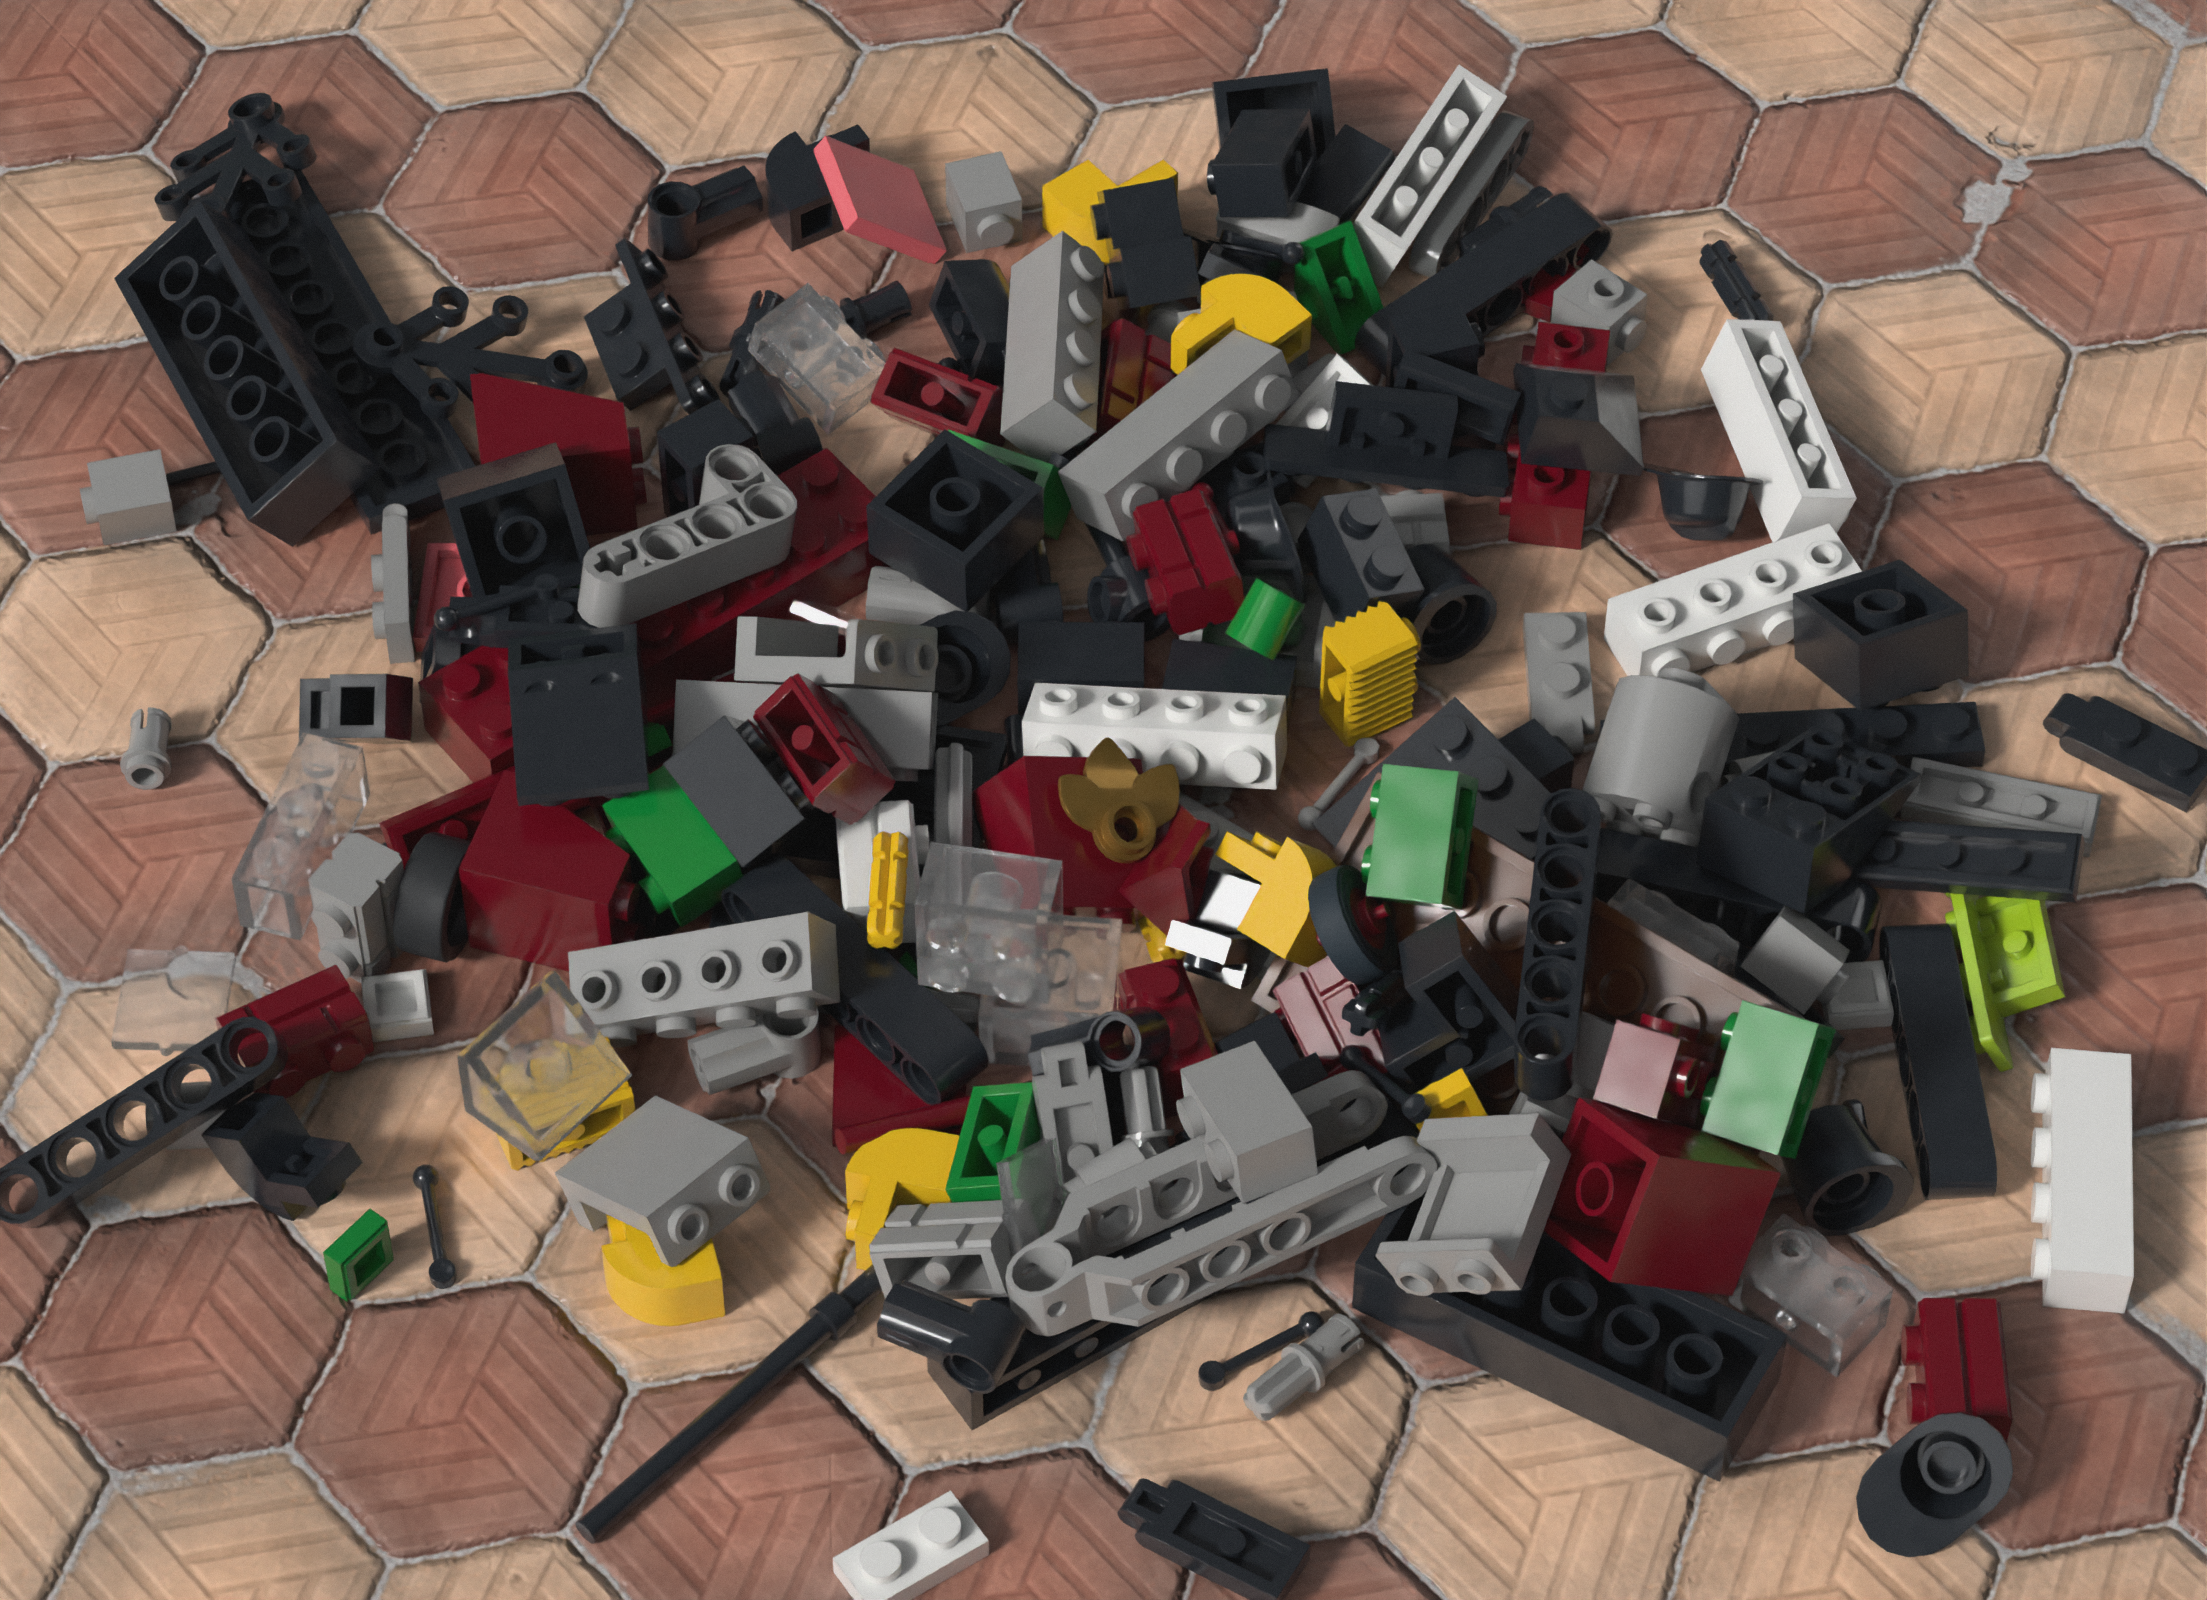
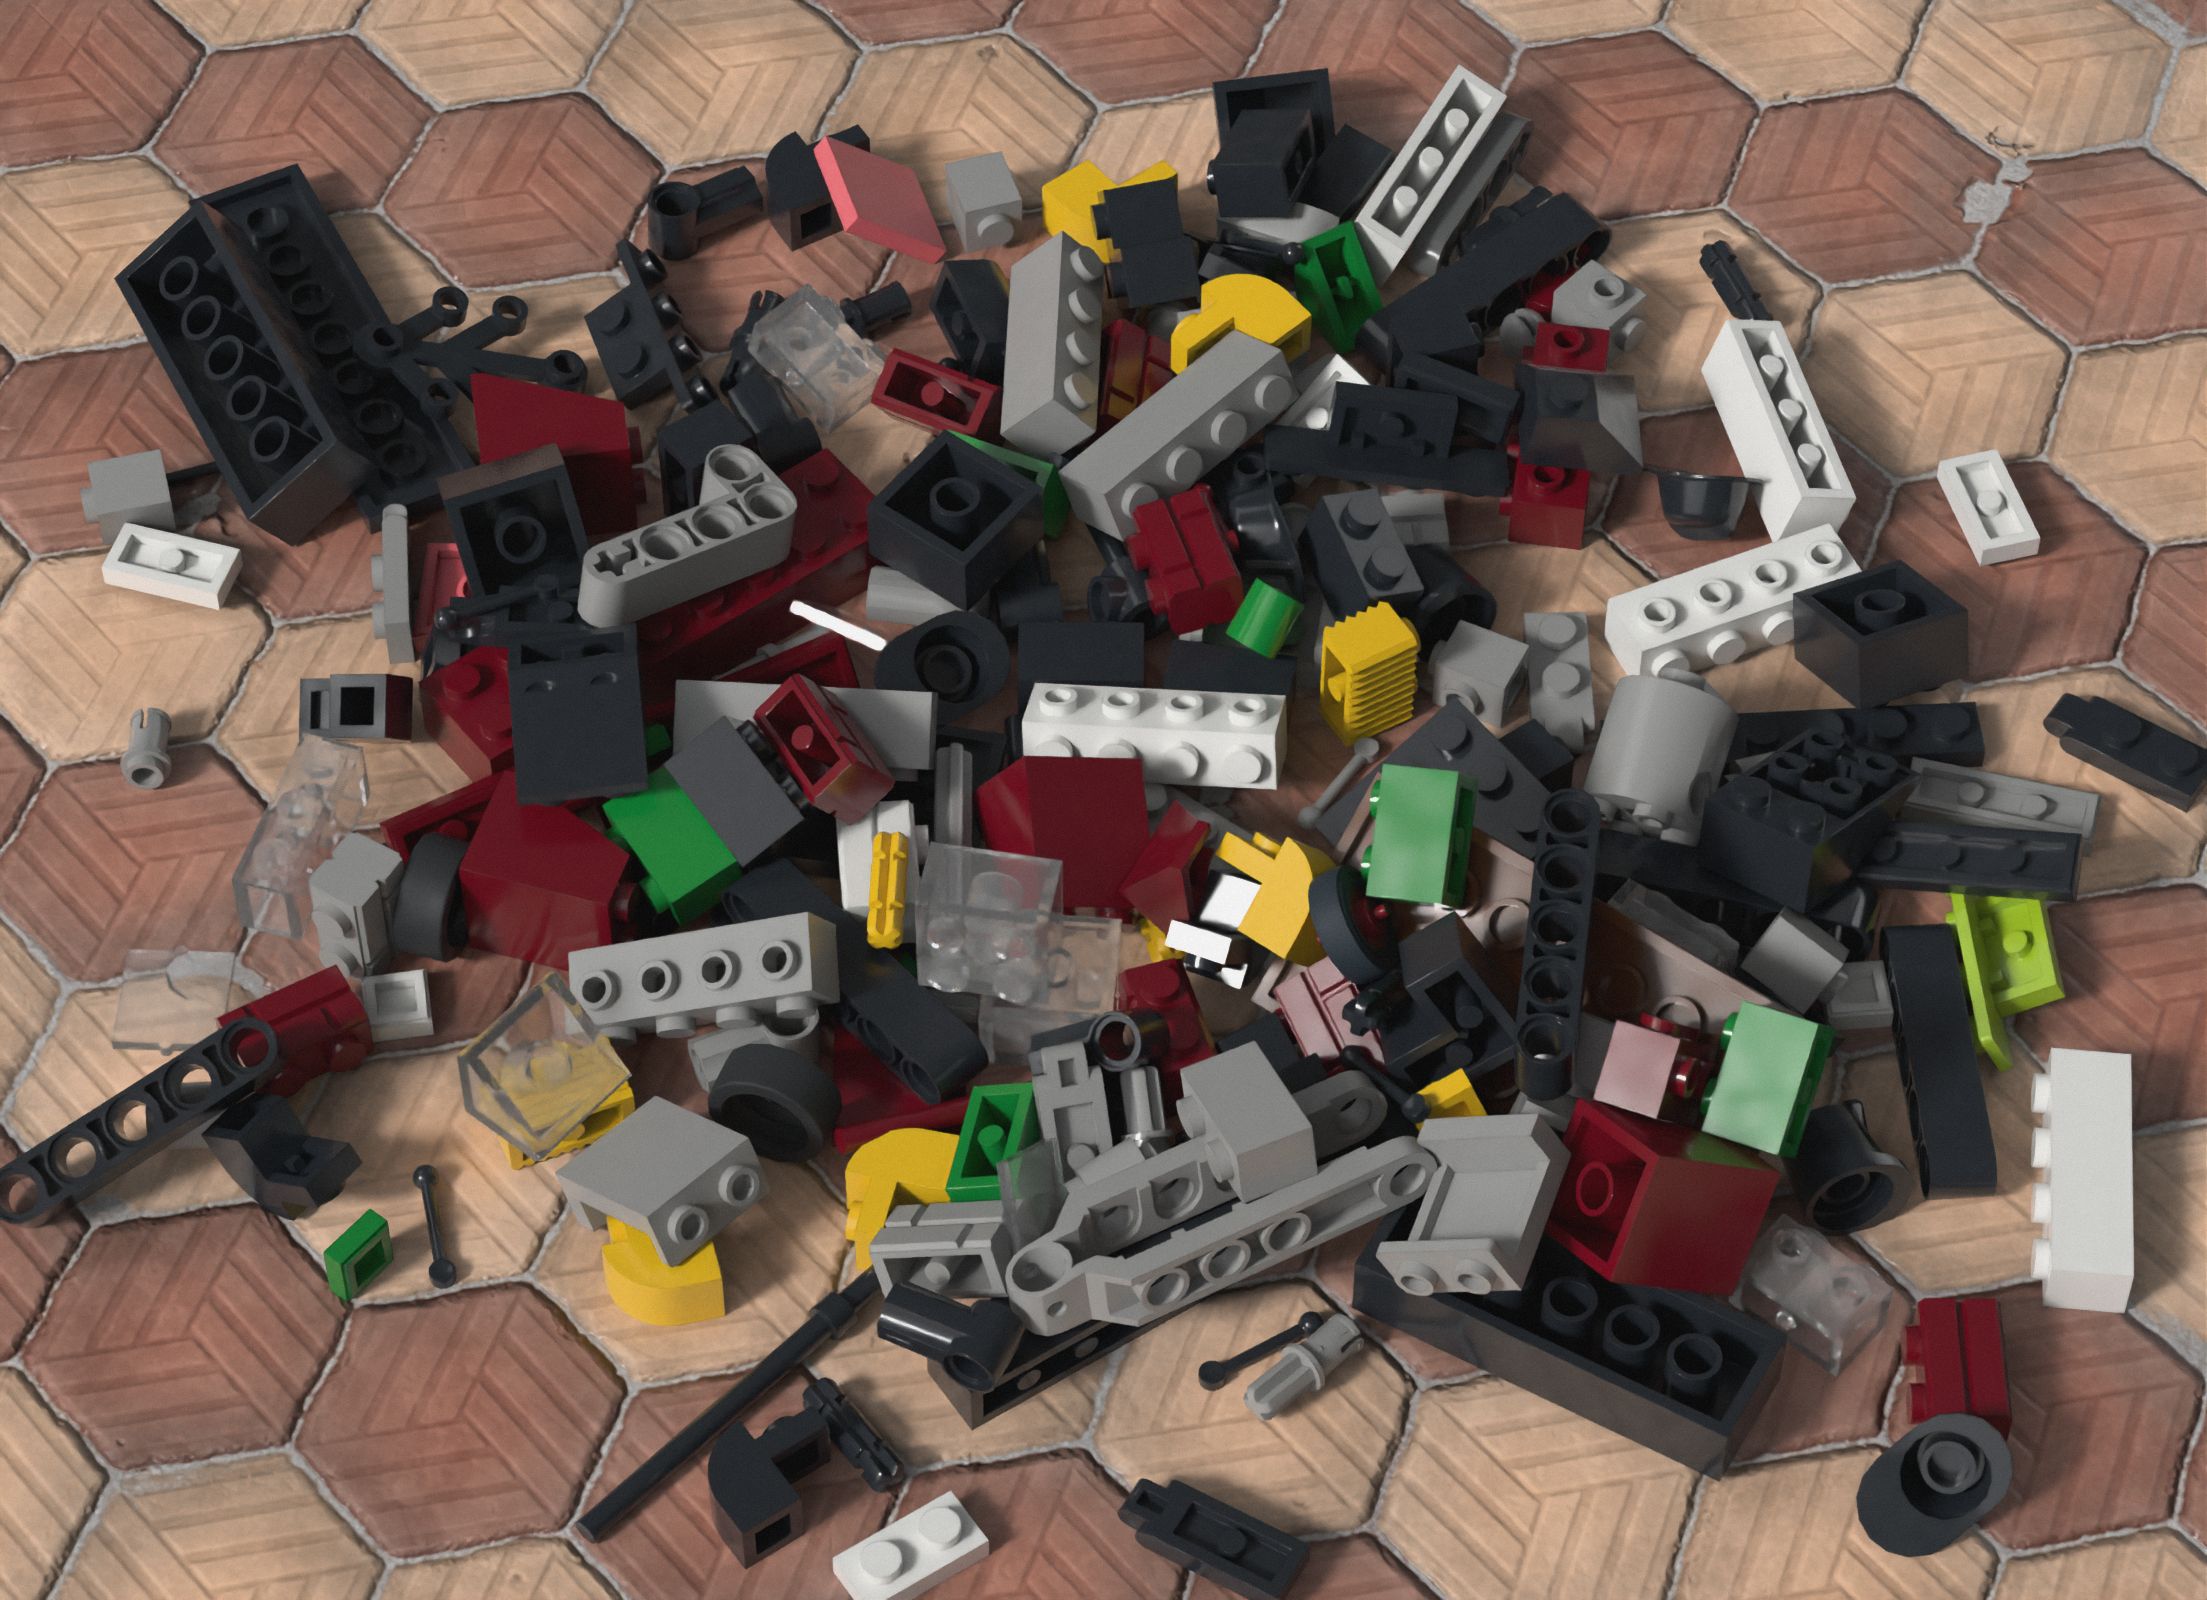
(172, 566): none -> white plate
(252, 122): black plant -> none
(752, 1482): none -> black brick
(786, 1079): none -> black tyre
(855, 1436): none -> black axle
(875, 657): light grey panel -> none
(1117, 794): pearl gold plate -> none
(1480, 671): none -> light grey brick
(1516, 332): none -> light grey hinge
(1988, 507): none -> white plate

